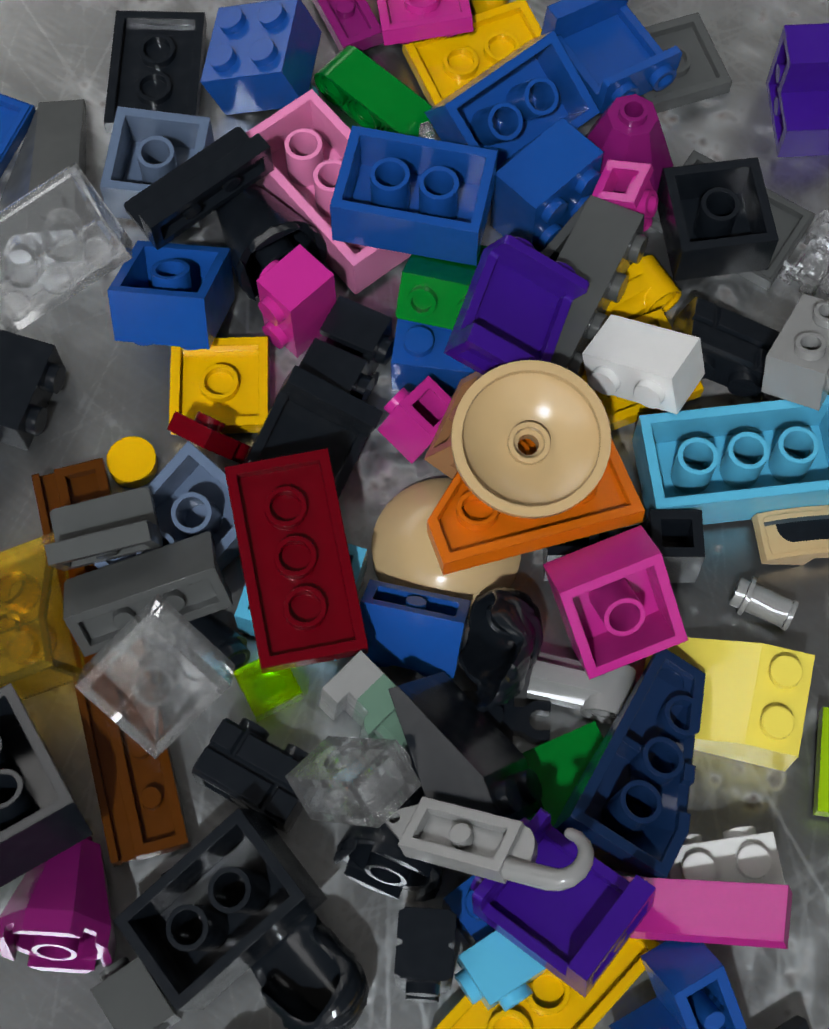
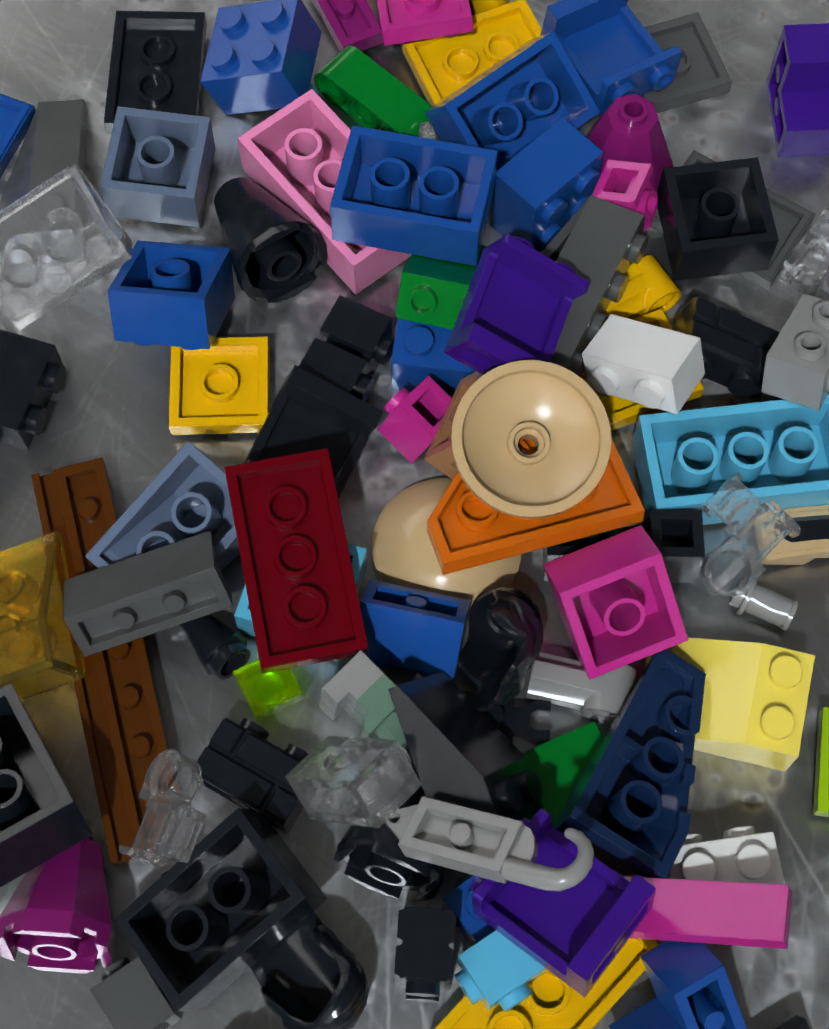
(103, 529): dark grey panel -> none
(132, 462): yellow tile -> none
(156, 676): clear slope -> none
(169, 823): none -> clear piece
(200, 186): black panel -> none
(208, 434): dark red plate -> none
(295, 299): dark pink brick -> none
(755, 533): none -> clear piece

